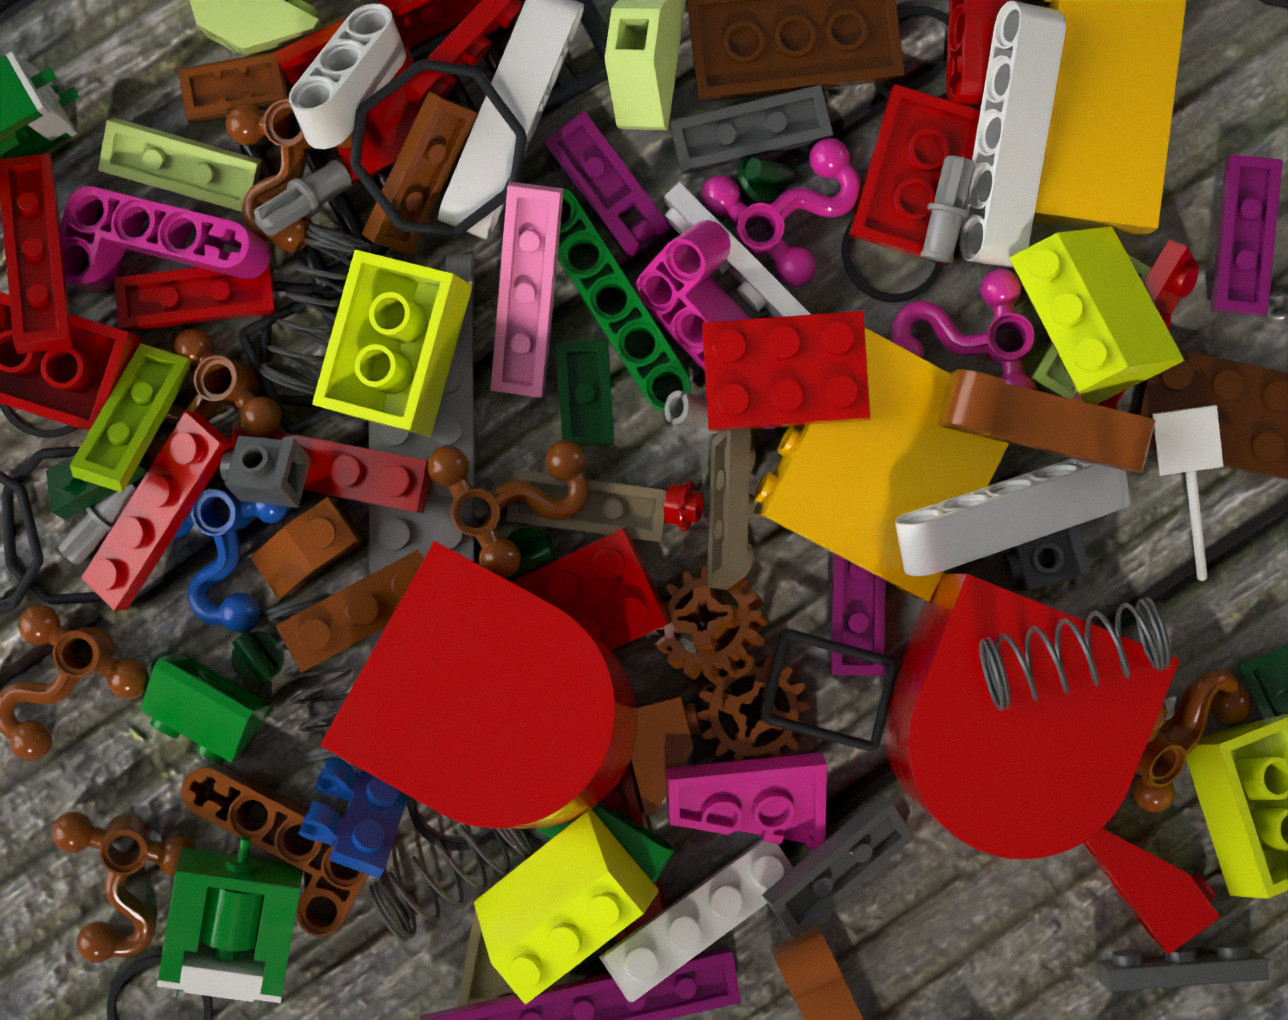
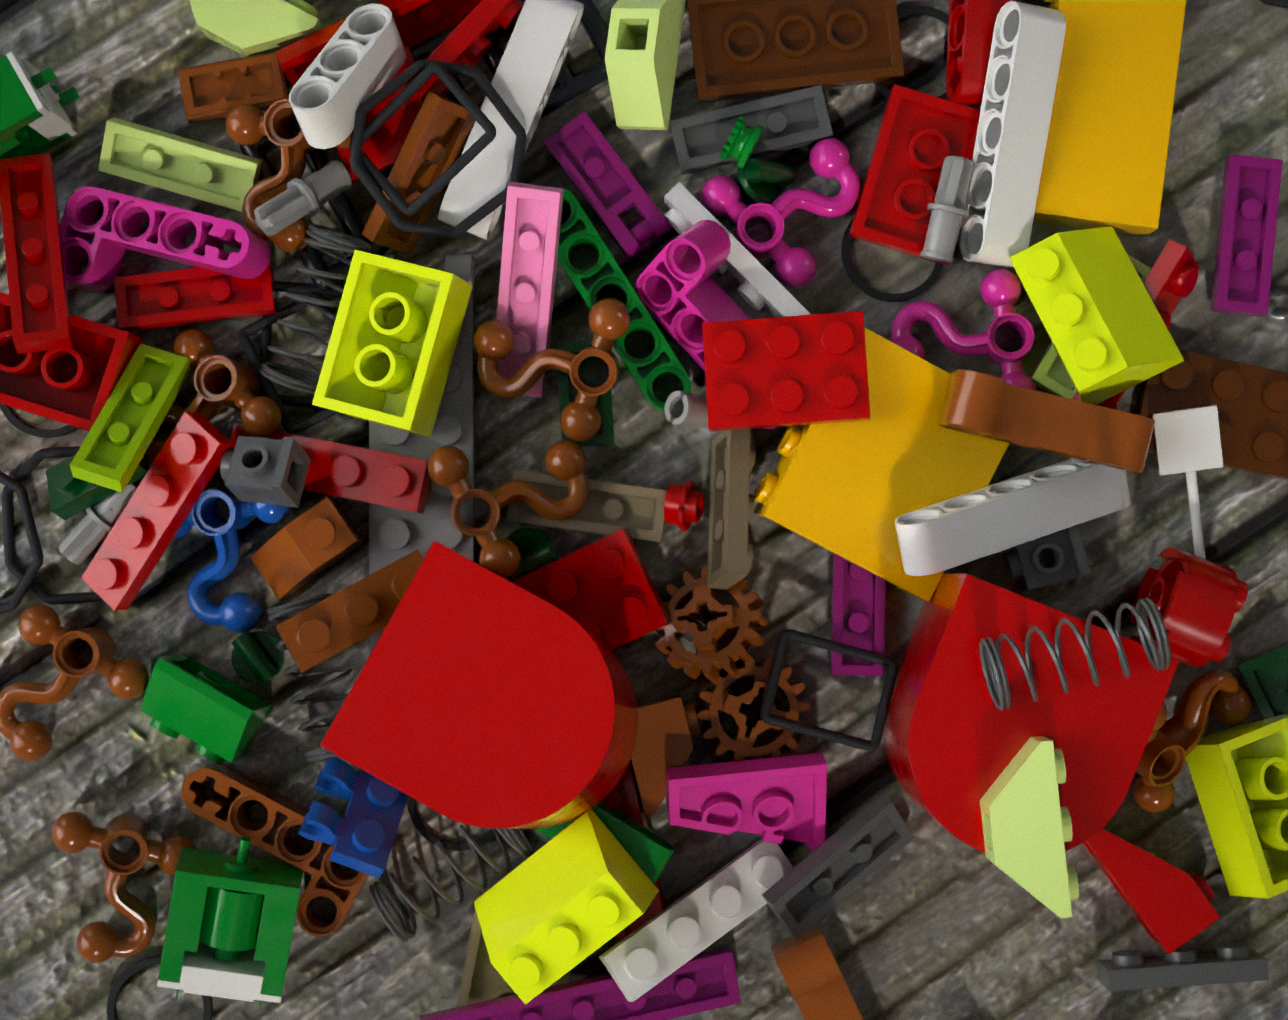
(456, 167): none -> black piece
(579, 419): none -> dark orange piece
(741, 142): none -> green bush
(1028, 827): none -> yellowish green slope
(1195, 605): none -> red brick

